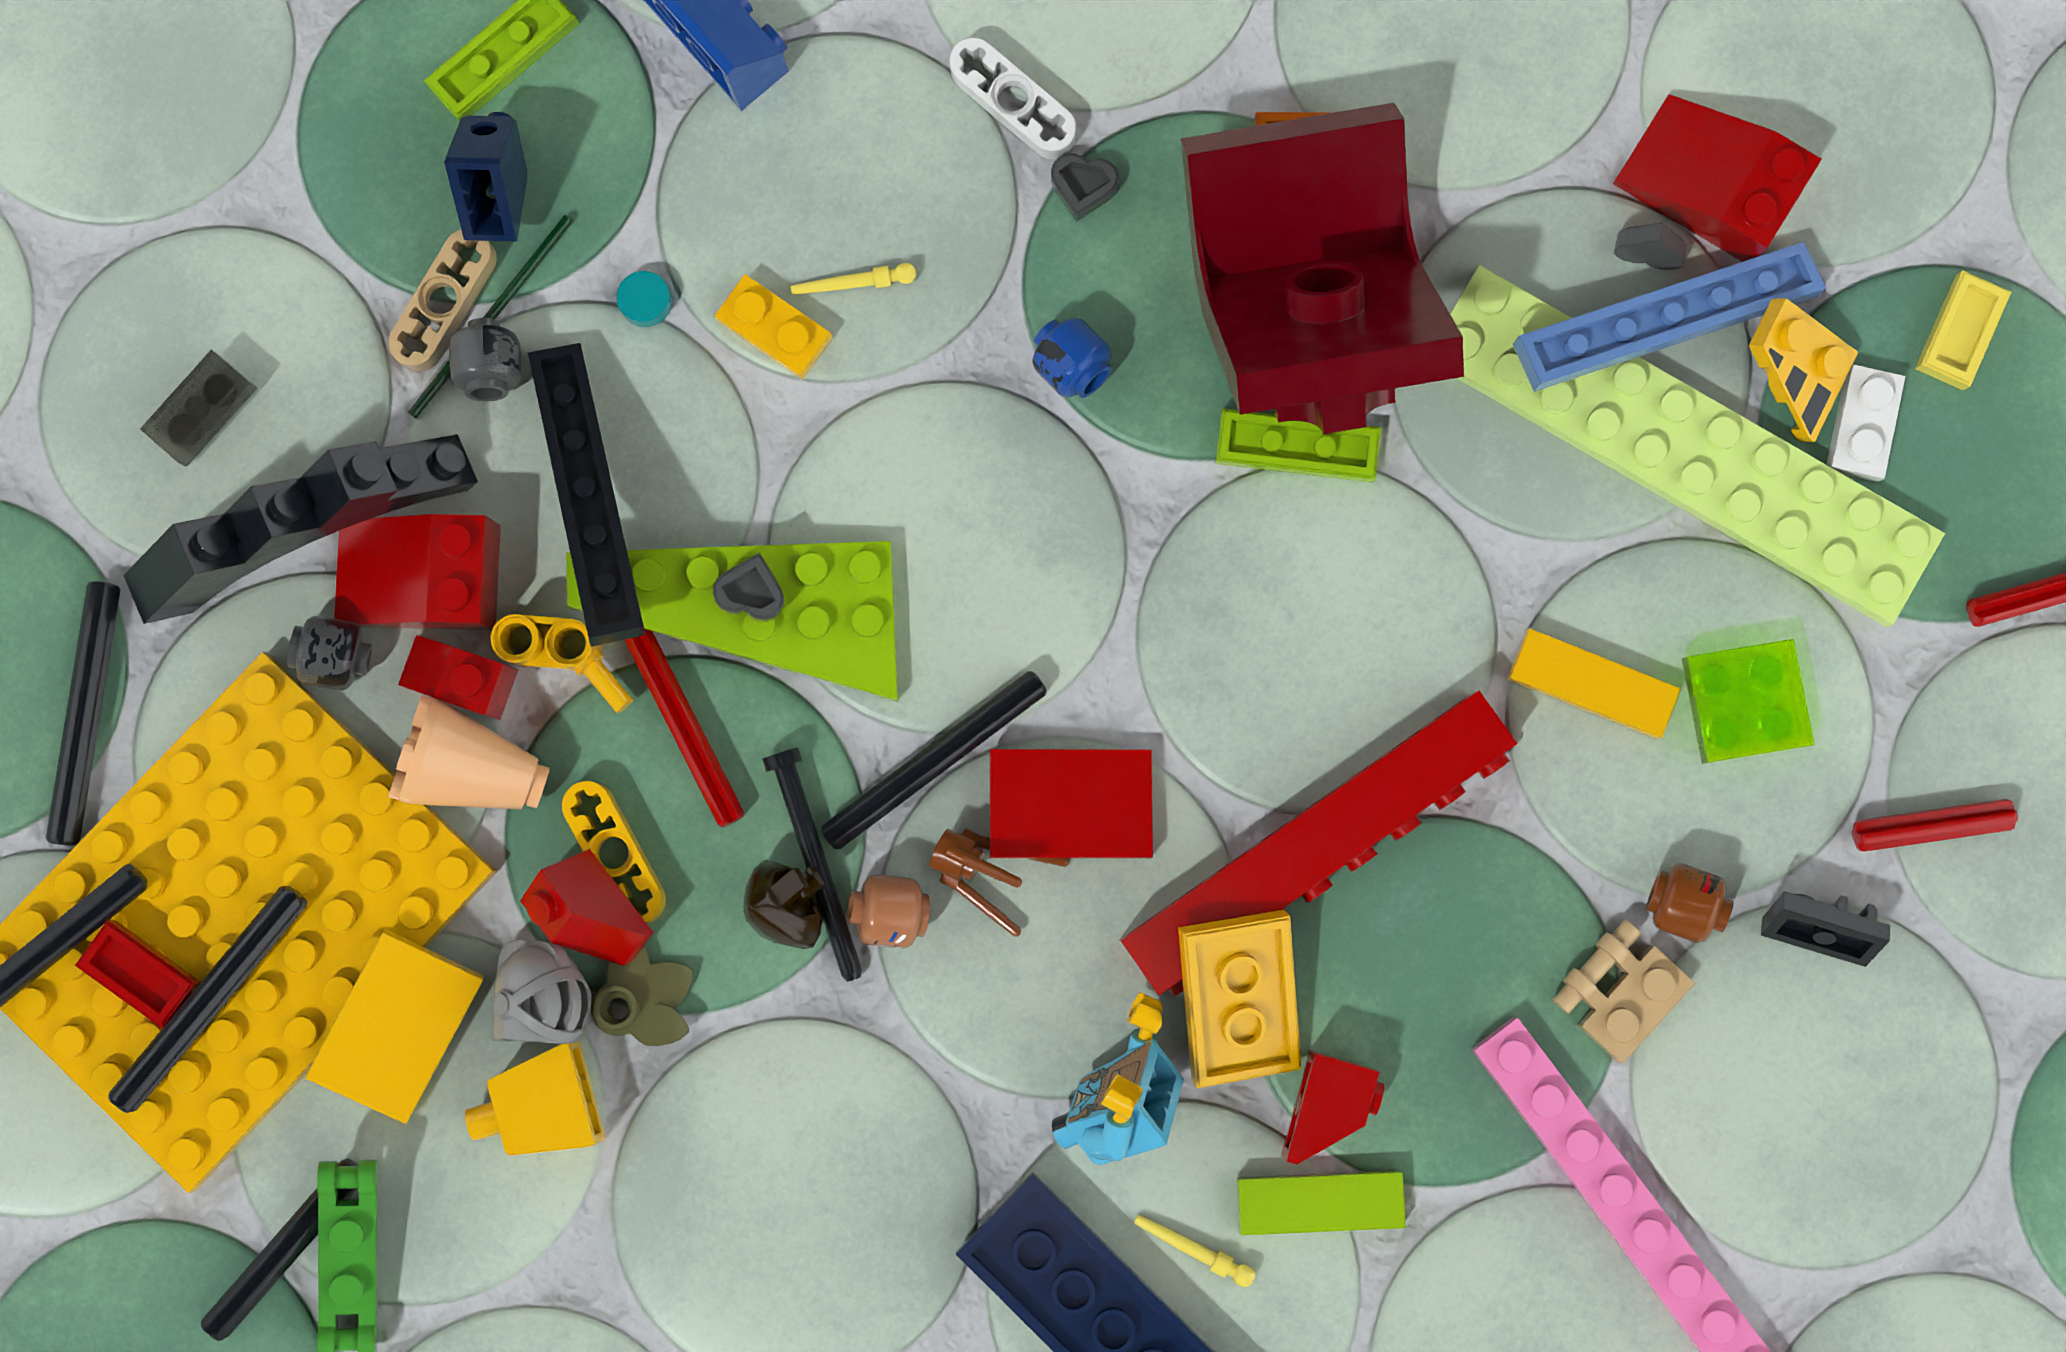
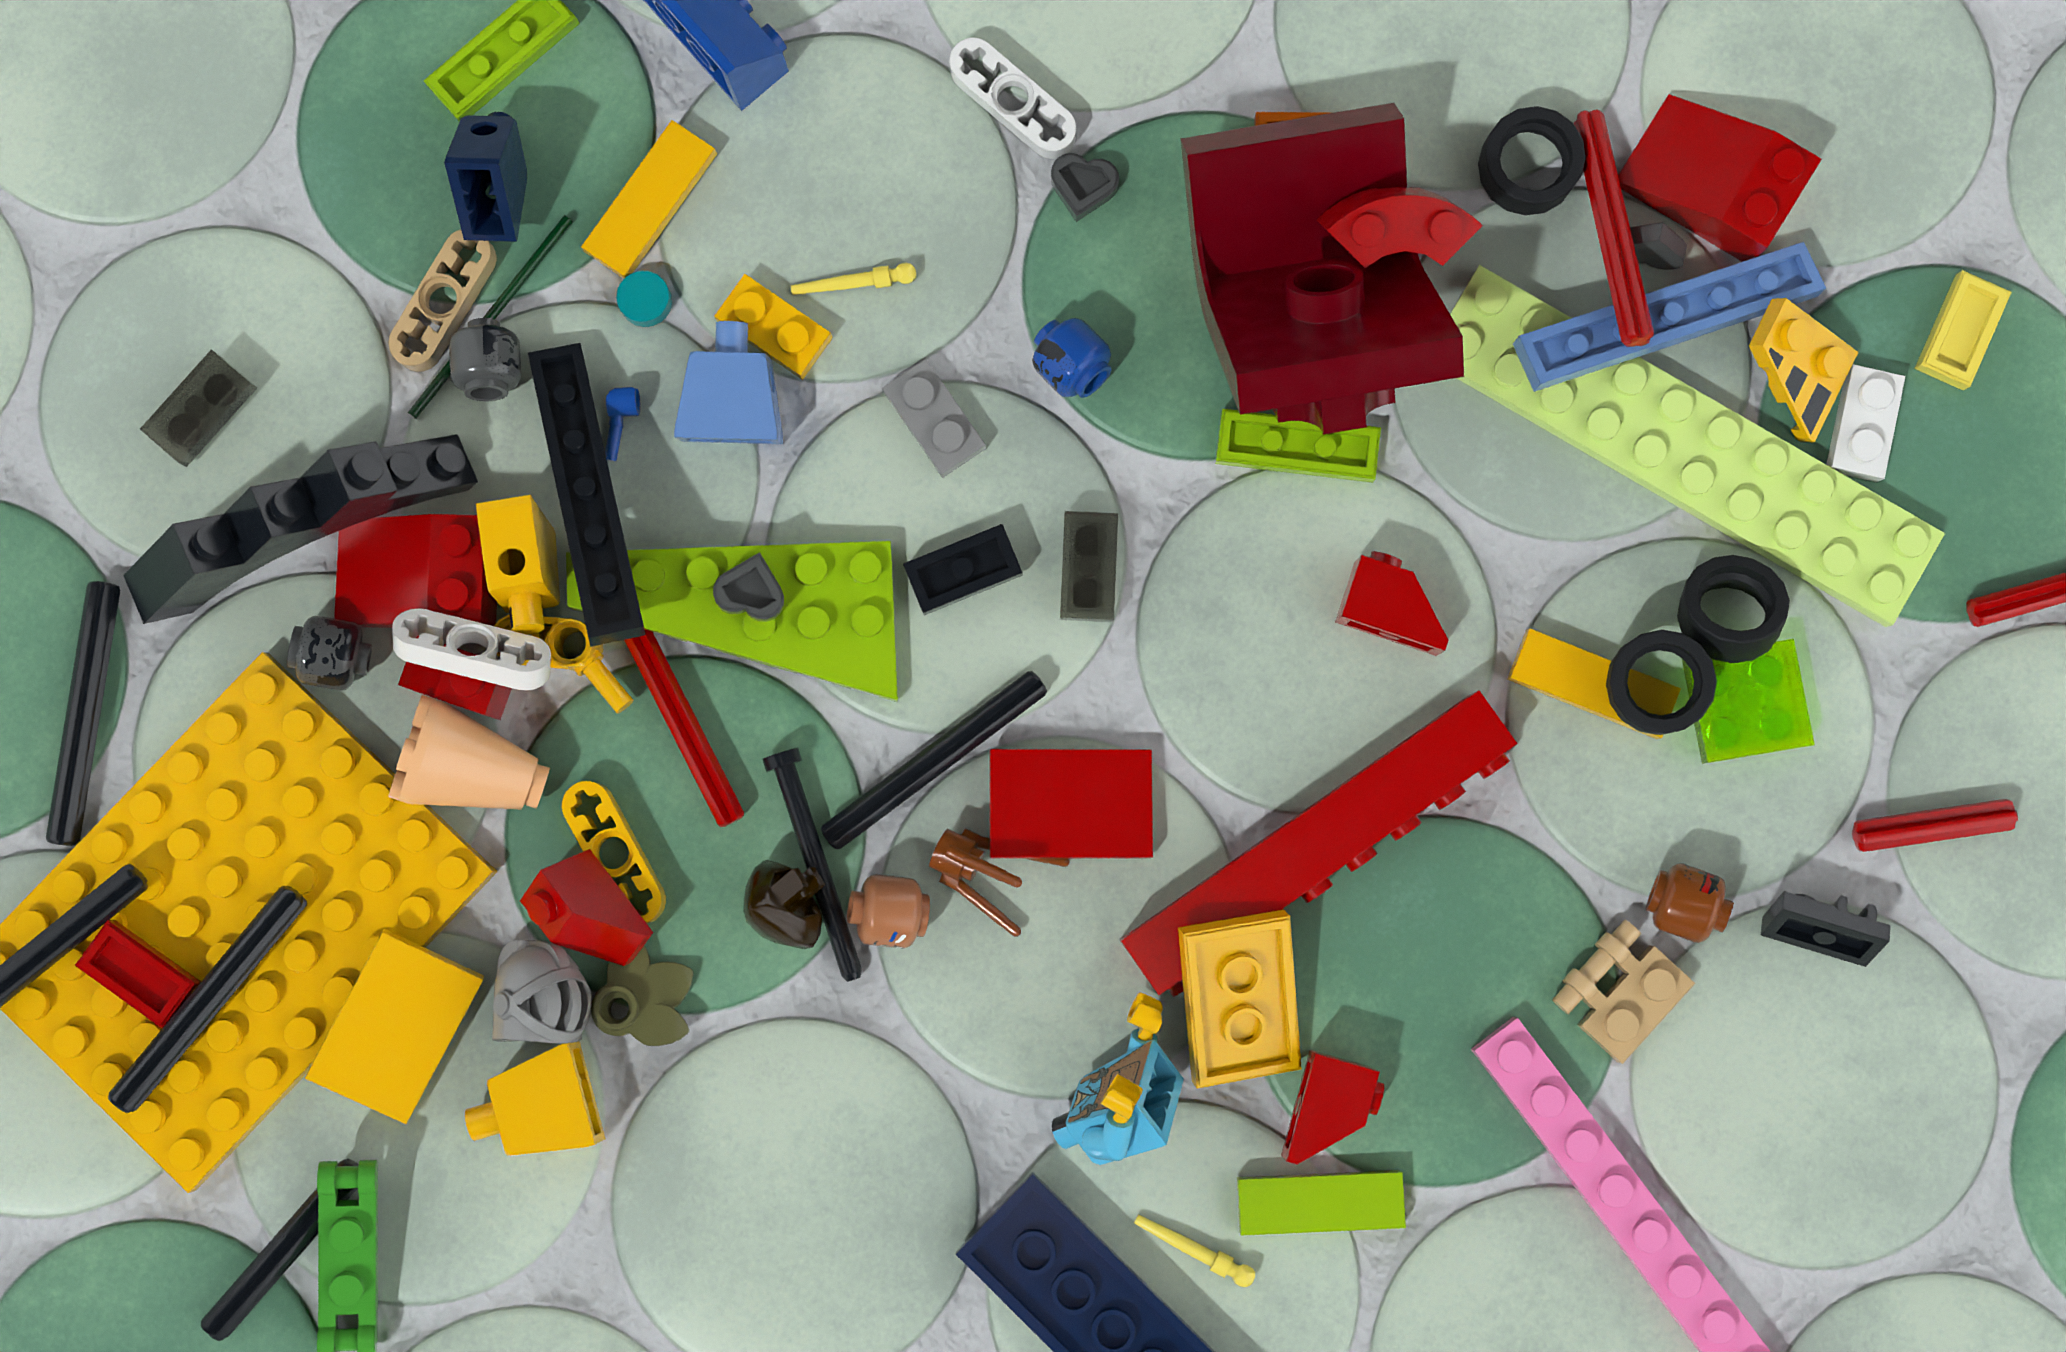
(512, 645): none -> white beam
(519, 560): none -> yellow torso
(619, 404): none -> blue hand
(649, 200): none -> yellow tile
(729, 393): none -> medium blue torso
(934, 418): none -> light grey plate
(963, 569): none -> black plate
(1089, 566): none -> clear smoke plate
(1390, 605): none -> red slope
(1398, 221): none -> red brick
(1555, 129): none -> black tyre
(1614, 231): none -> red axle
(1685, 648): none -> black tyre
(1738, 574): none -> black tyre

